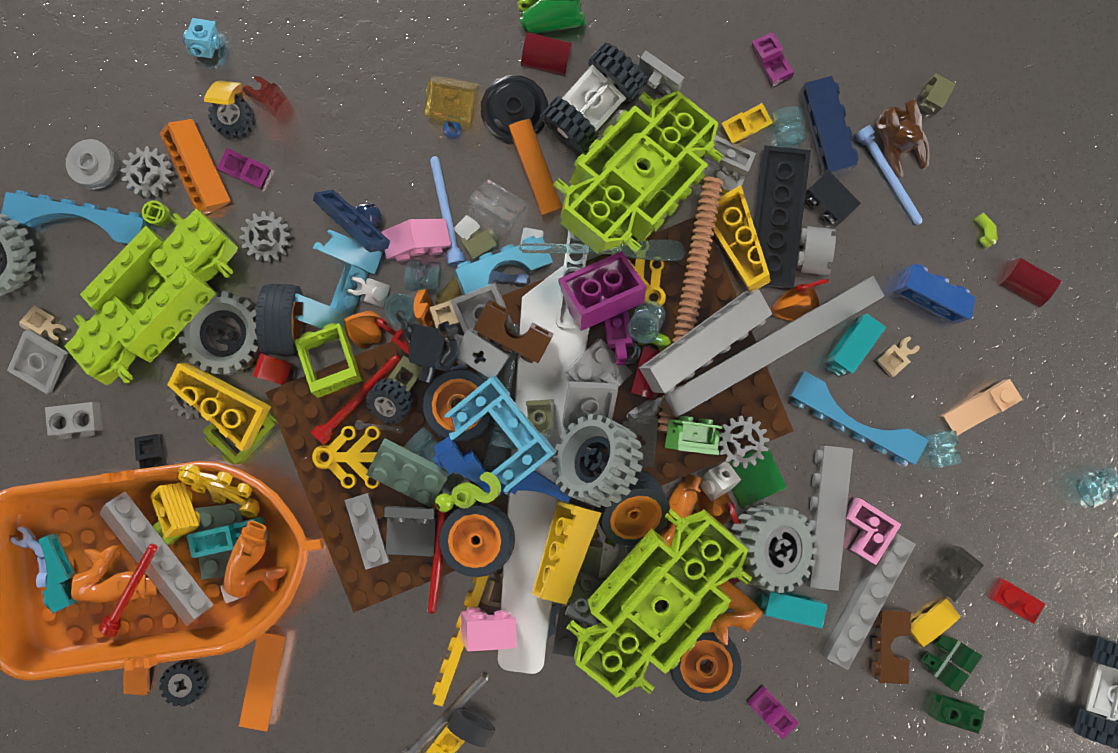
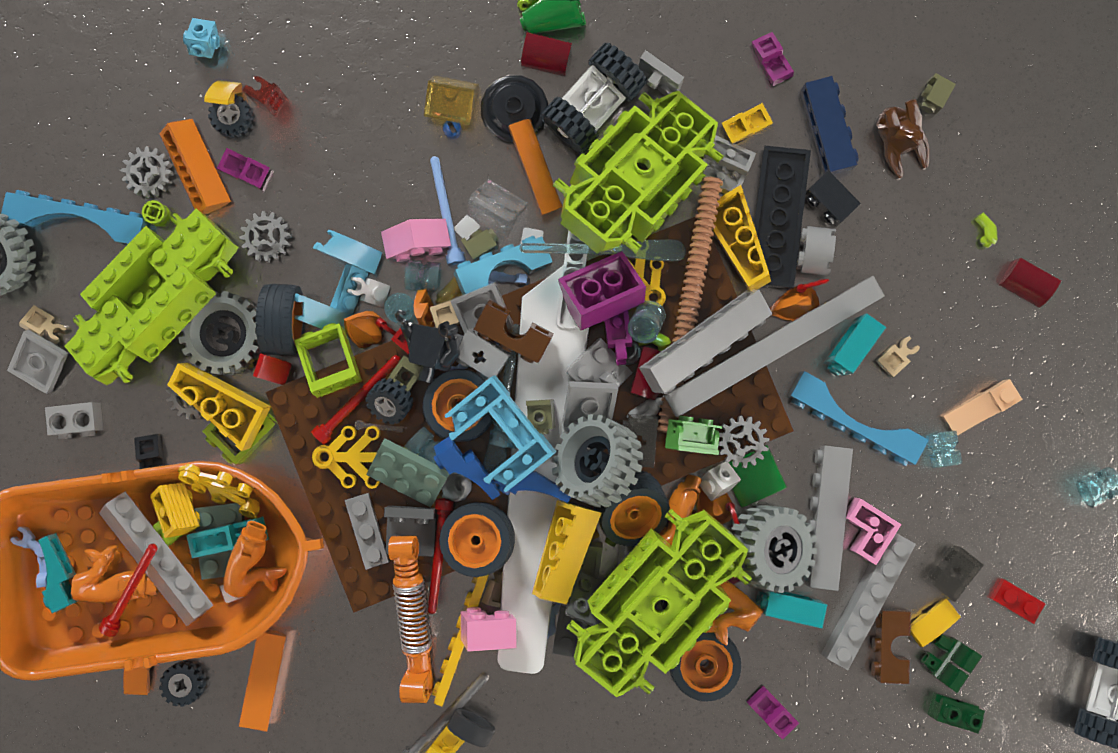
(92, 164): light grey piece -> none
(357, 221): dark blue plate -> none
(418, 680): none -> orange piece
(466, 494): lime piece -> none
(789, 126): clear light blue wheel -> none
(866, 137): light blue piece -> none
(935, 294): blue slope -> none

